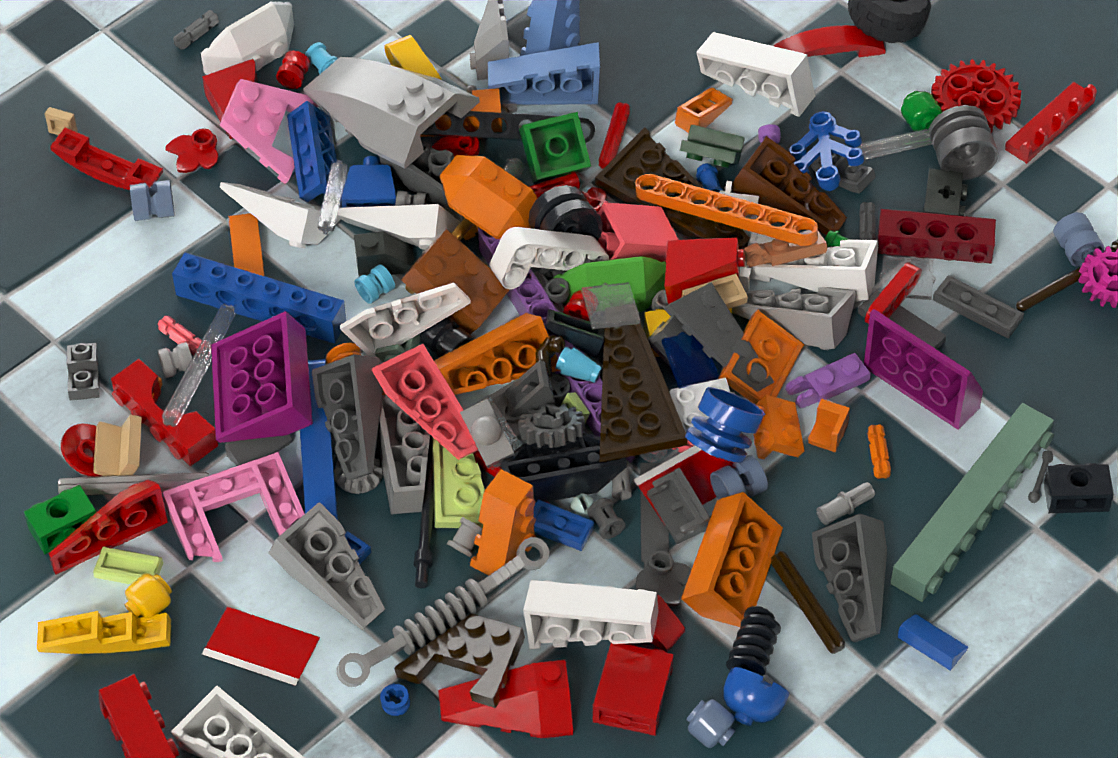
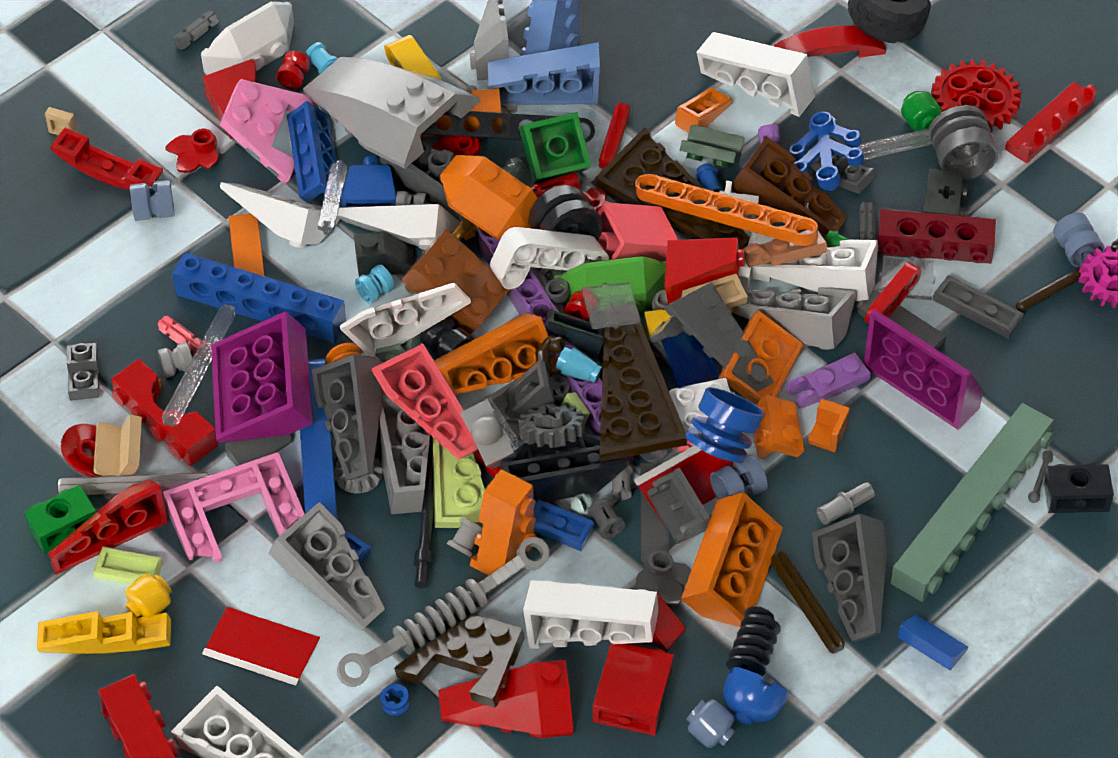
(879, 451): orange axle -> none

